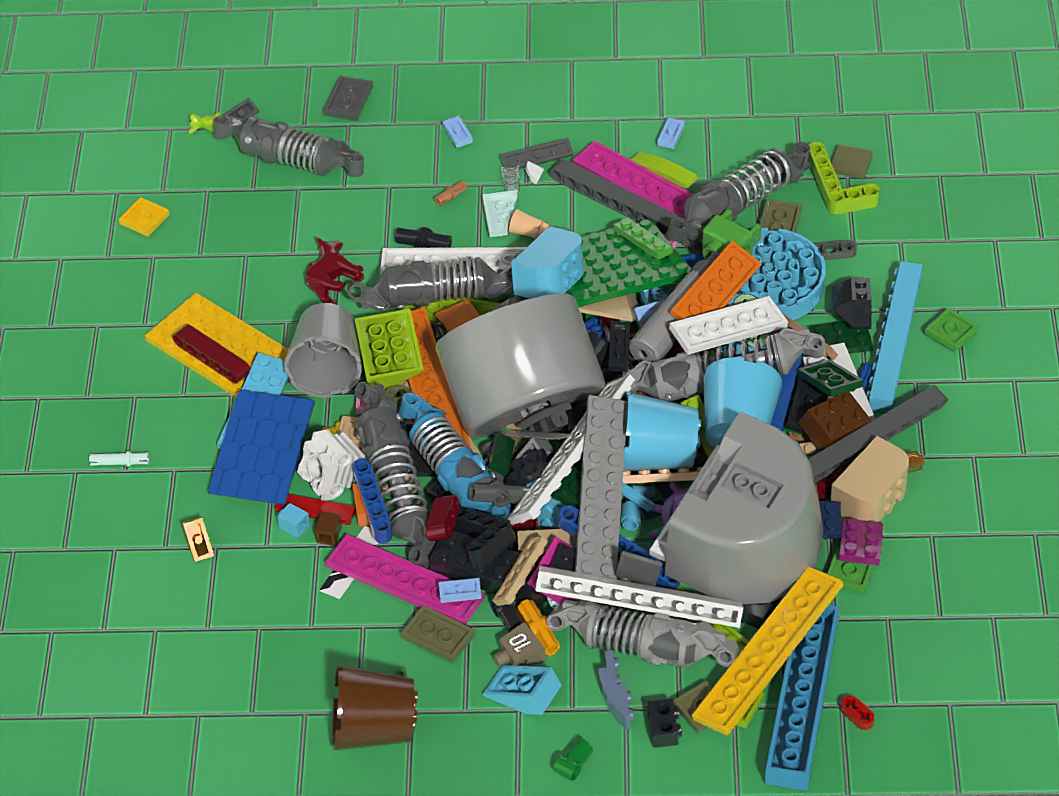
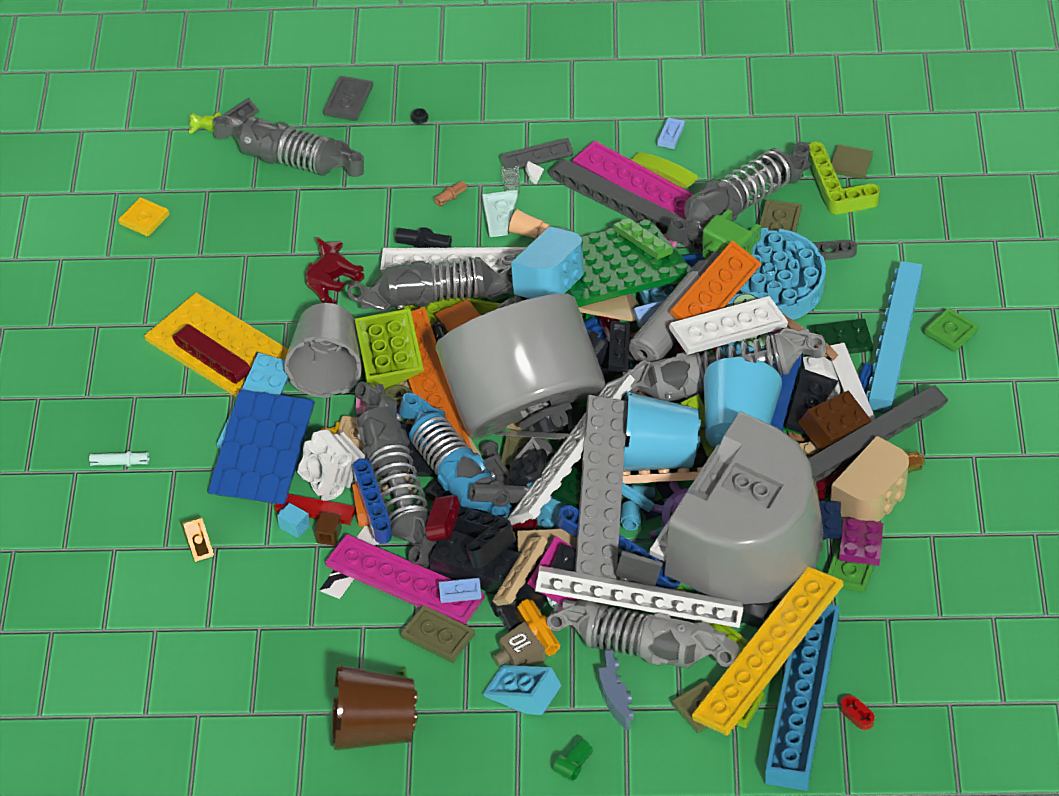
(419, 116): none -> black plate
(457, 131): light blue plate -> none
(501, 454): dark green tile -> none
(661, 723): black brick -> none
(830, 378): dark green plate -> none
(853, 302): black wedge -> none

